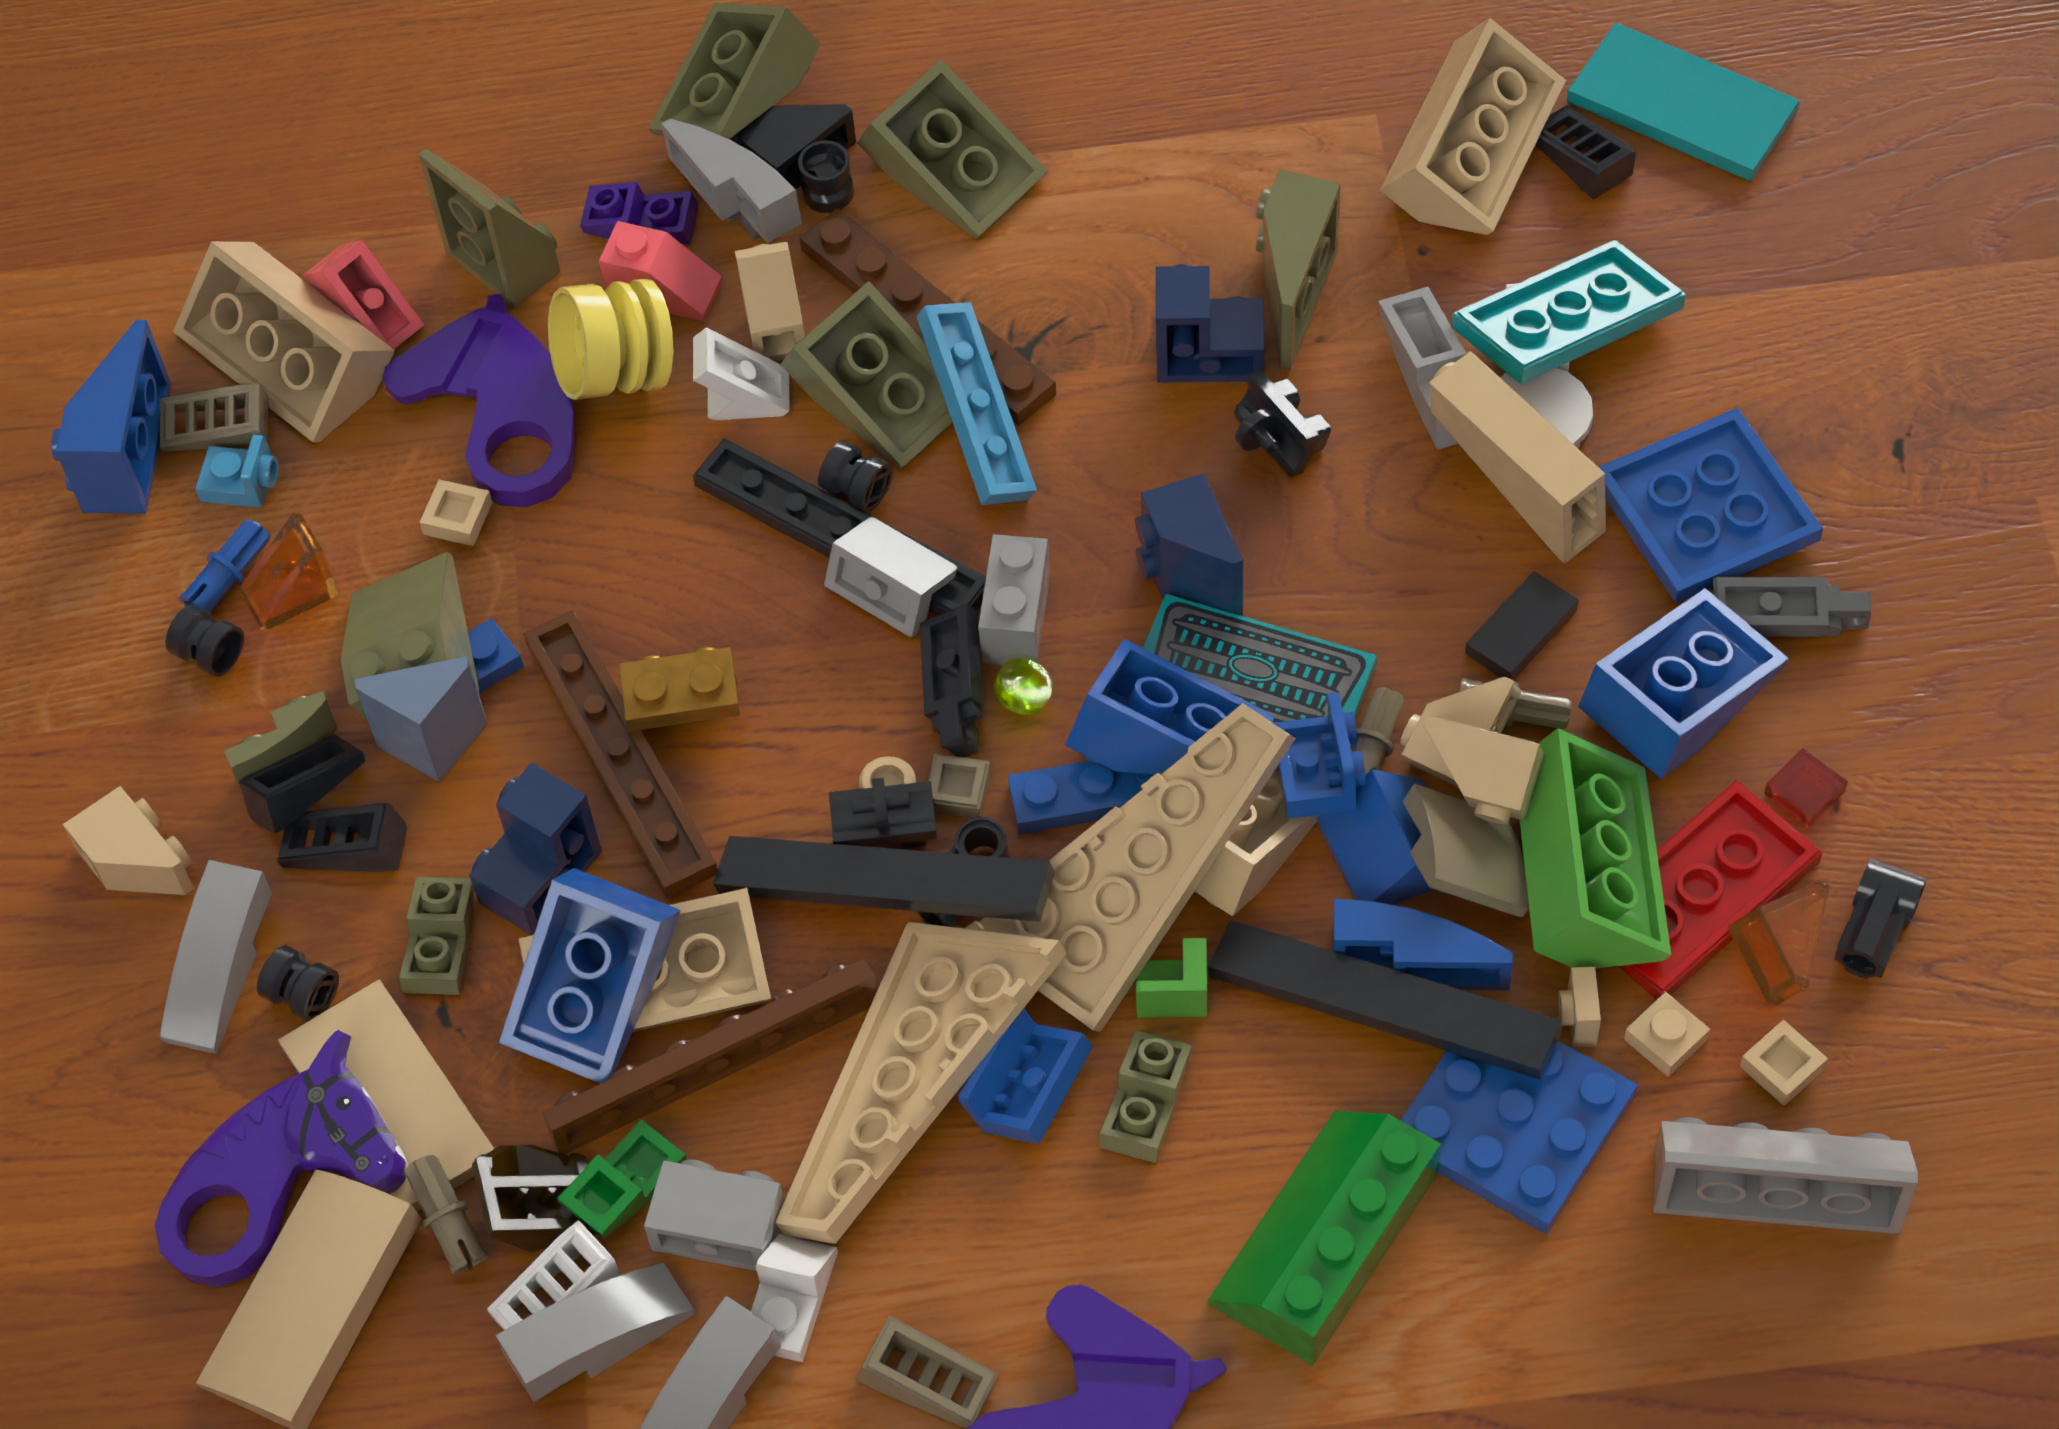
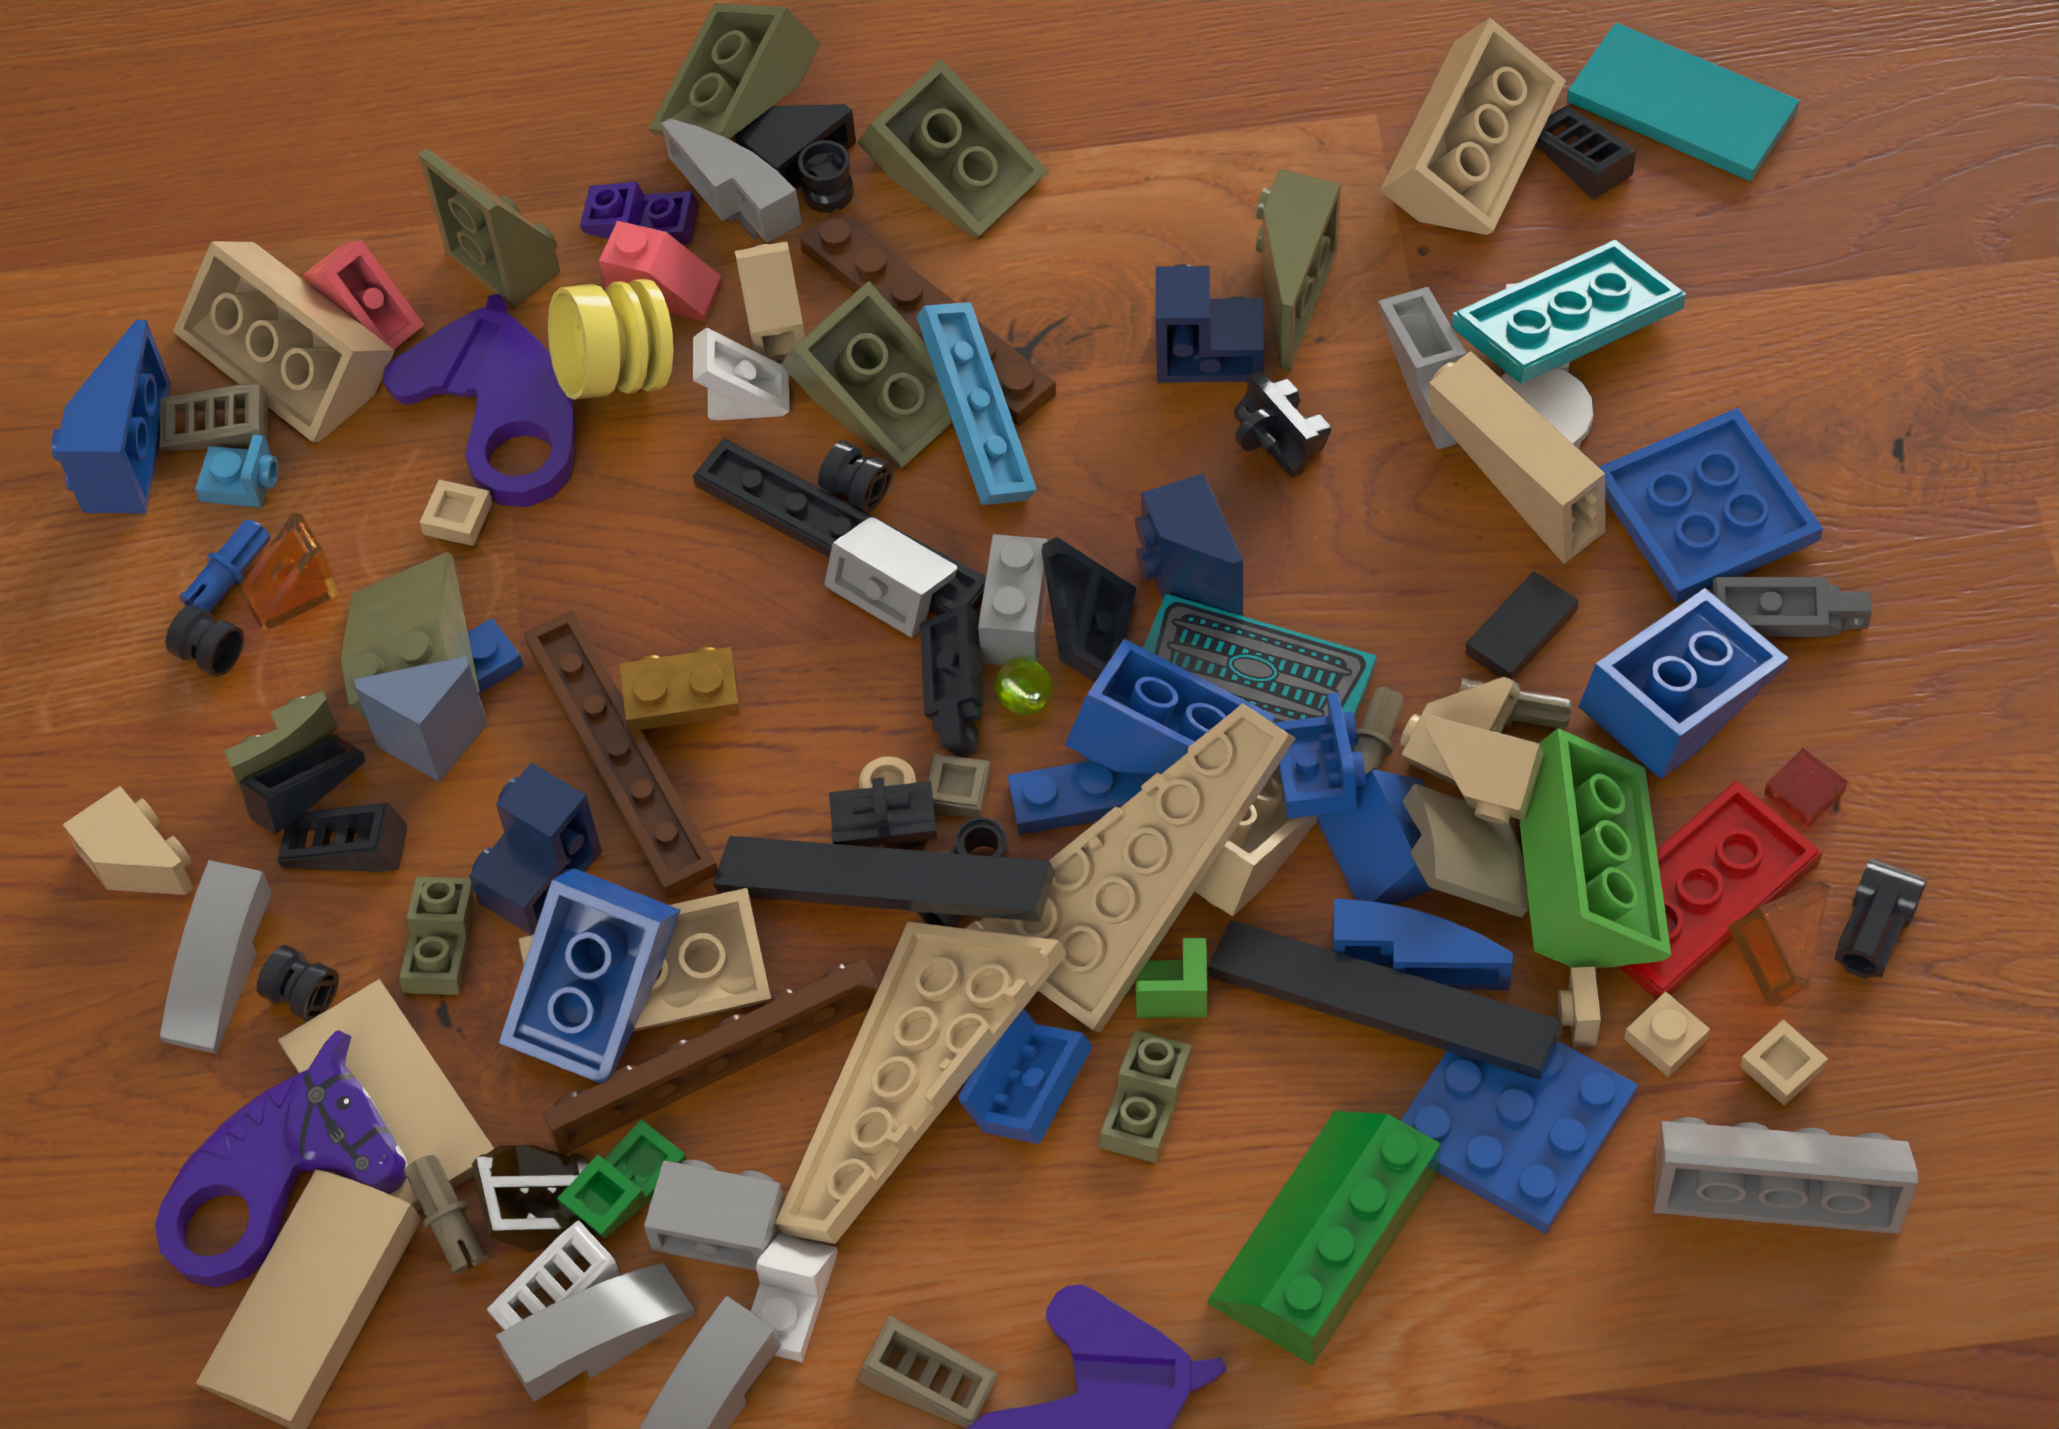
(1087, 607): none -> black wing

